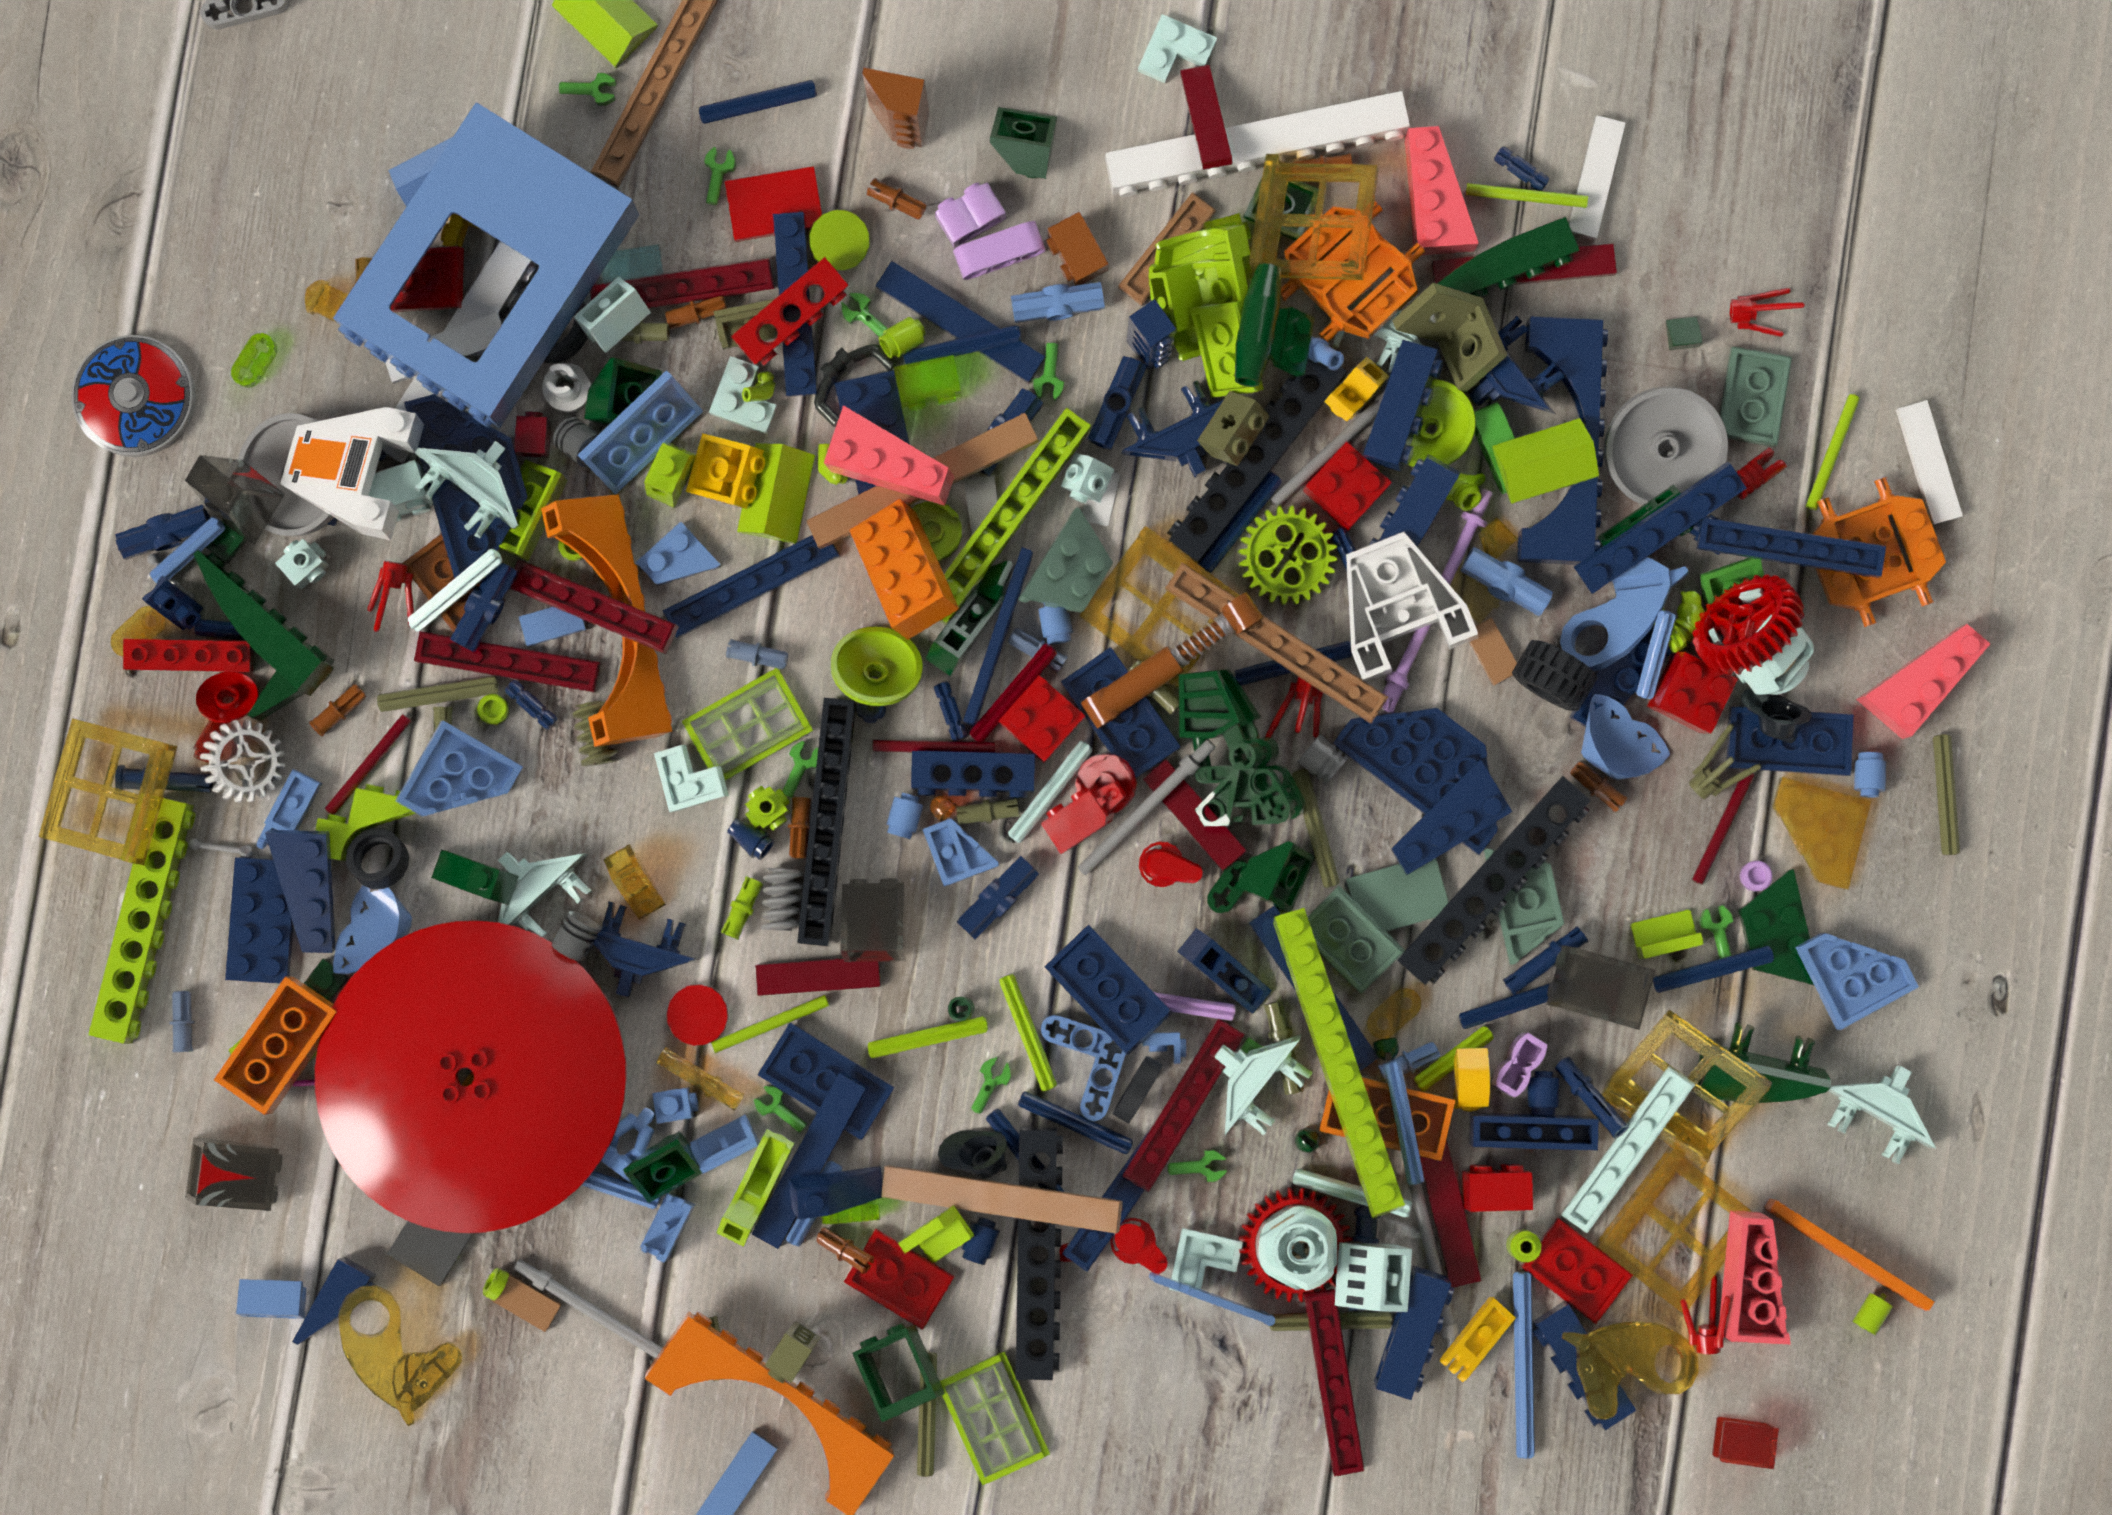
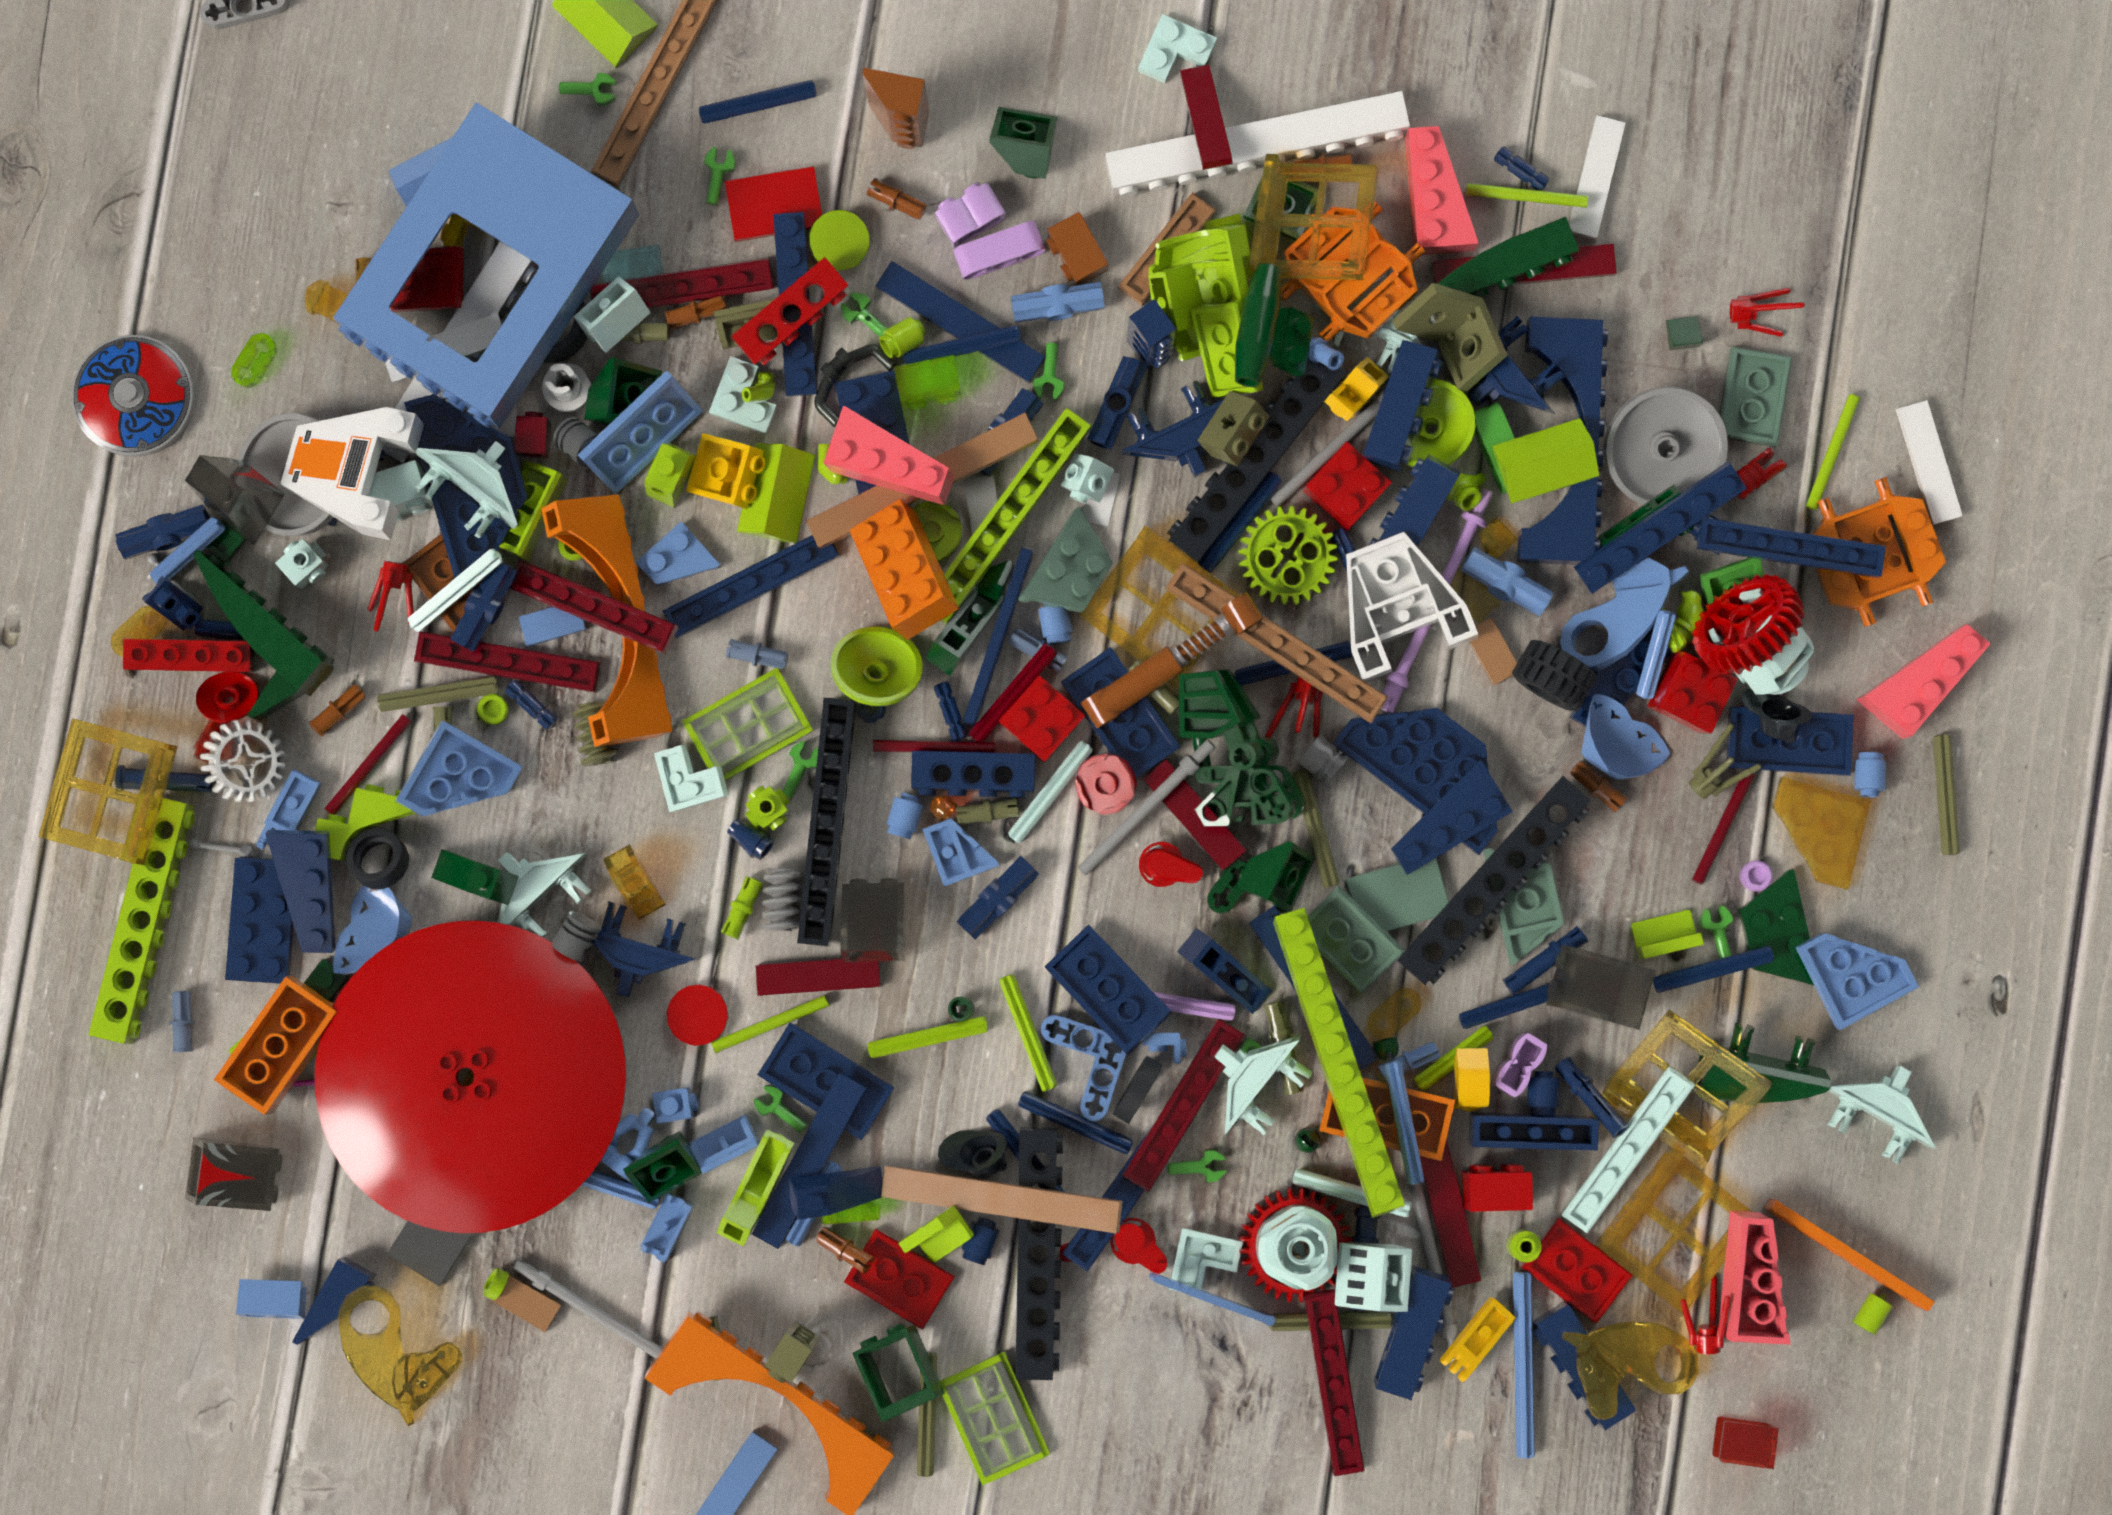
(699, 1078): clear yellow pin -> none
(799, 827): dark orange axle -> none
(989, 1084): bright green bar -> none
(1083, 816): hinge -> none

